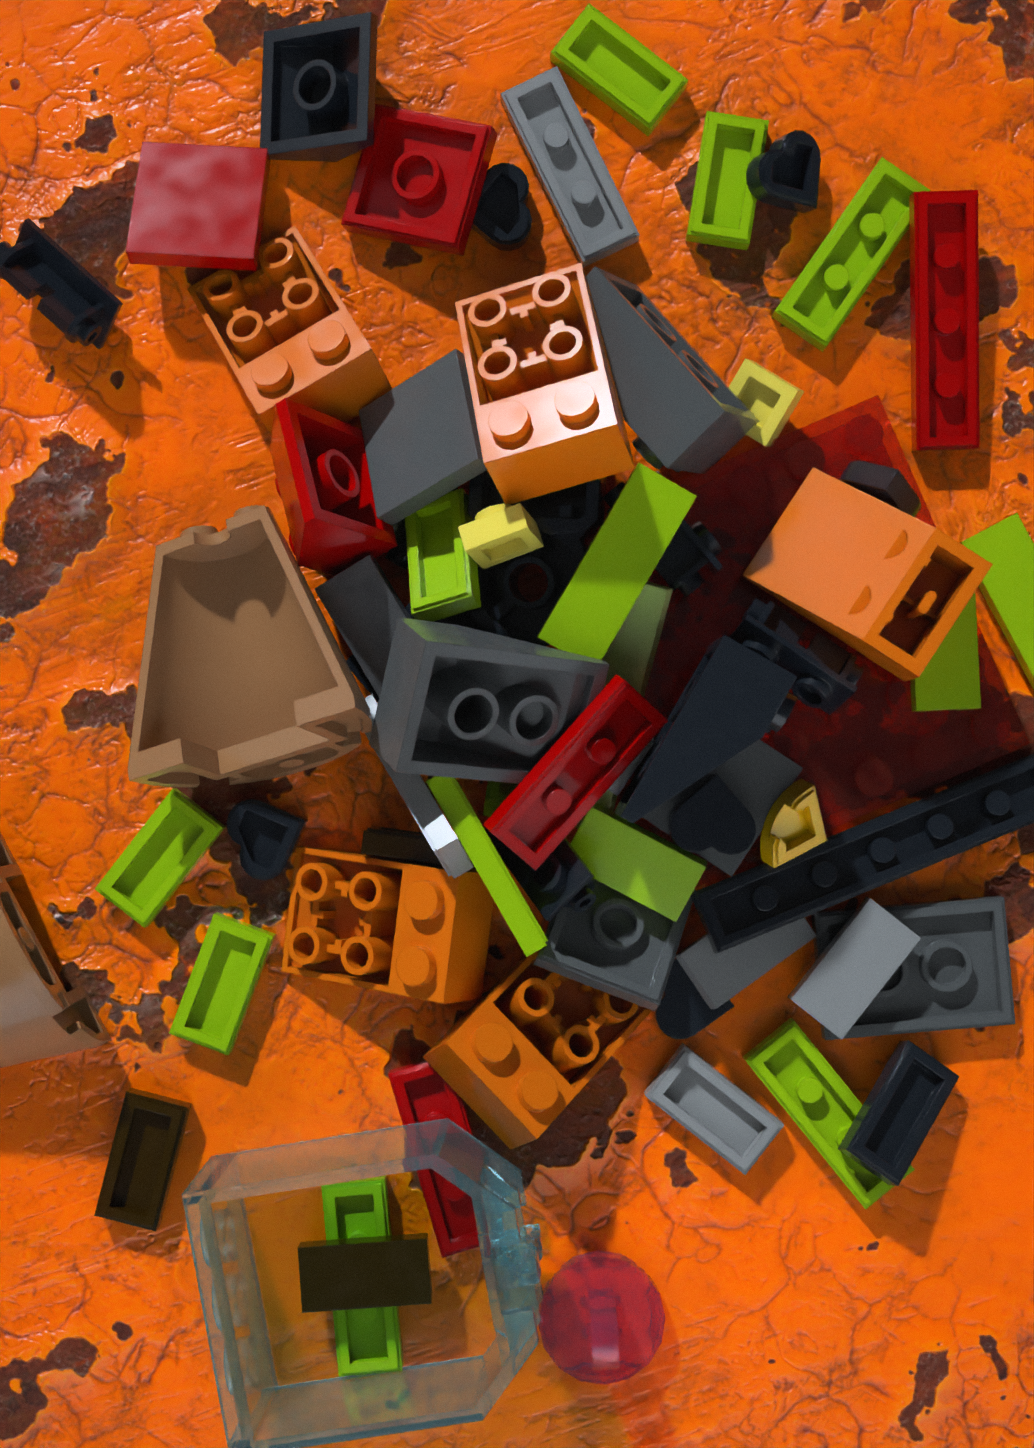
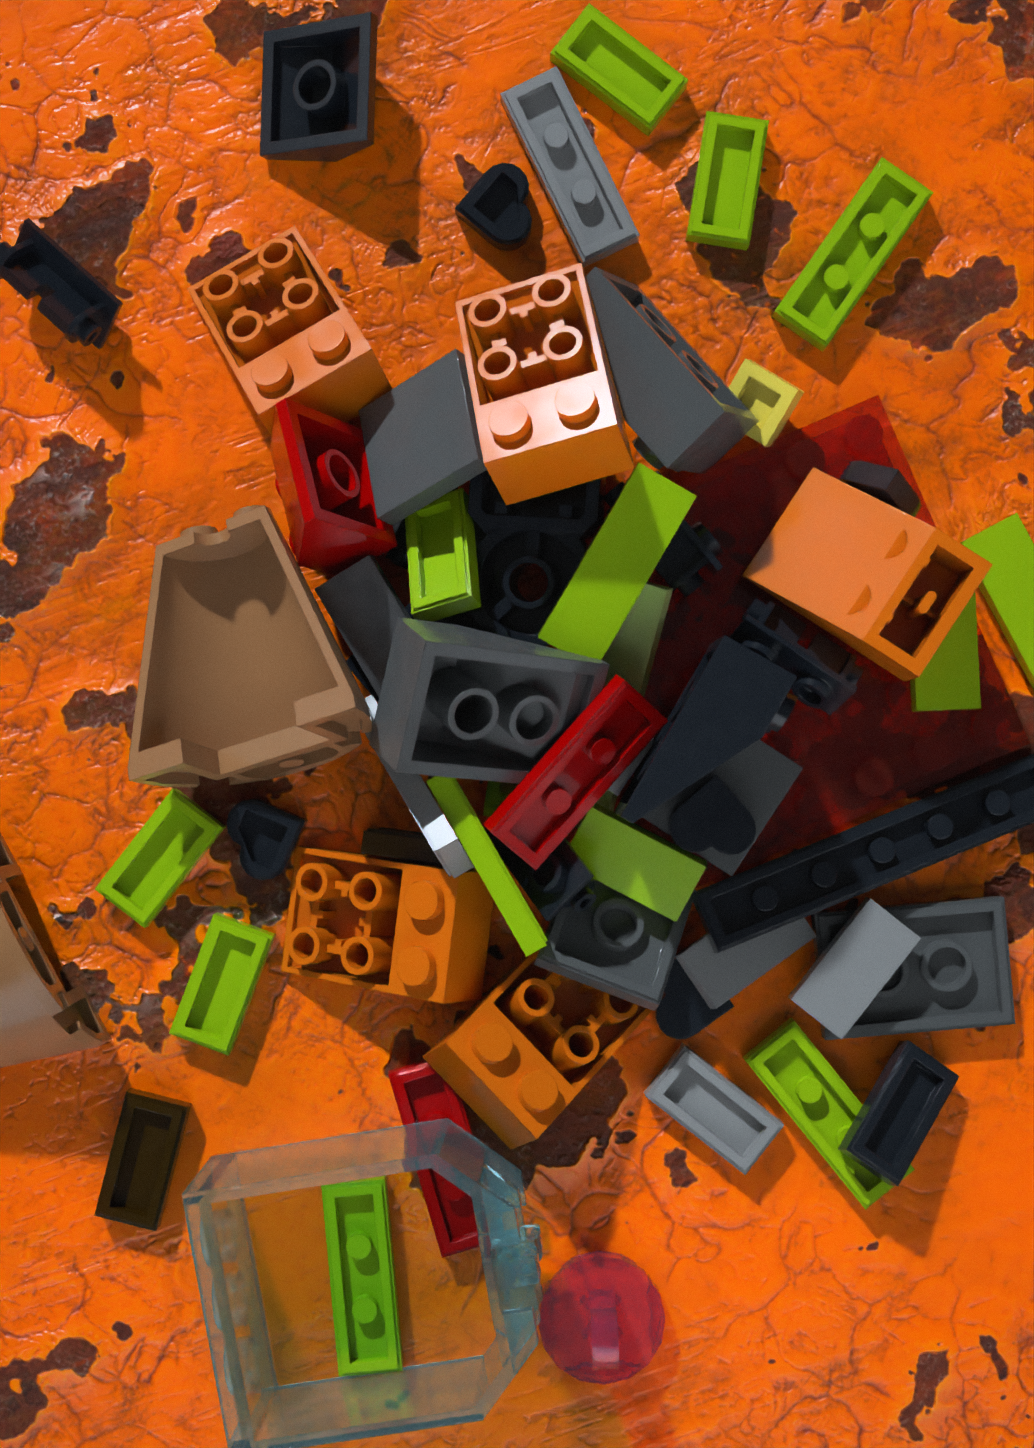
(198, 206): red tile -> none
(365, 1272): dark brown tile -> none
(420, 179): red tile -> none
(500, 534): light yellow plate -> none
(787, 173): black tile -> none
(792, 825): yellow tile -> none
(944, 320): red tile -> none

